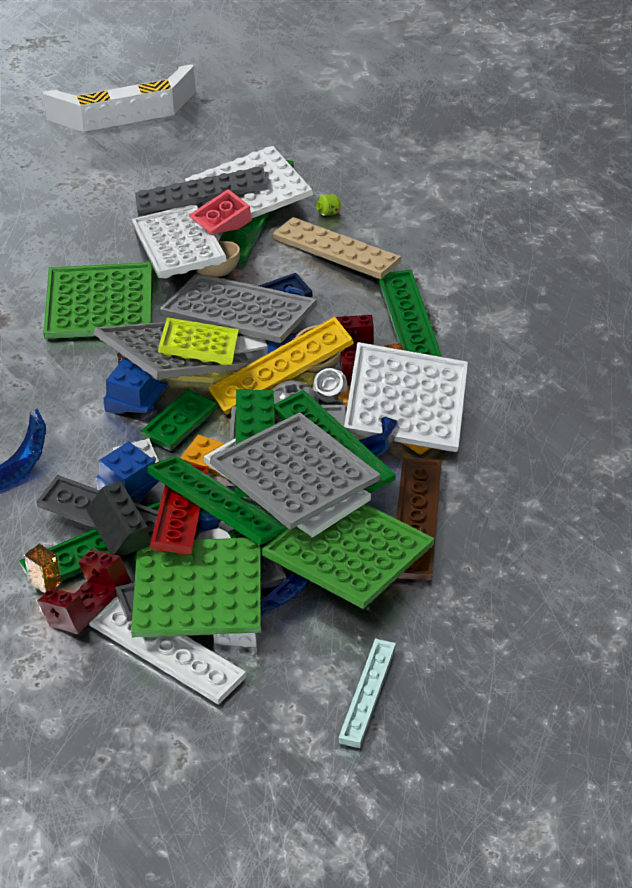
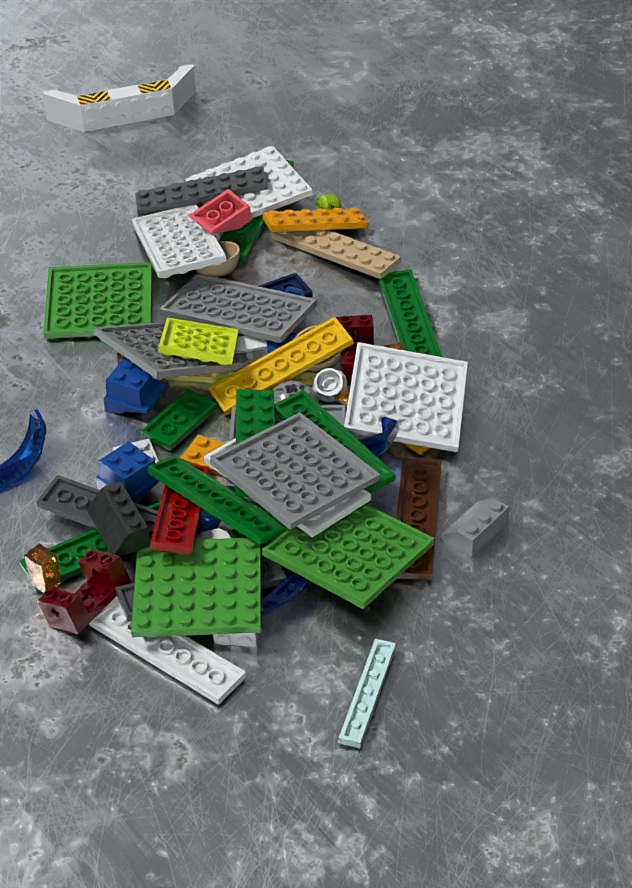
(315, 220): none -> light orange plate
(477, 526): none -> light grey slope

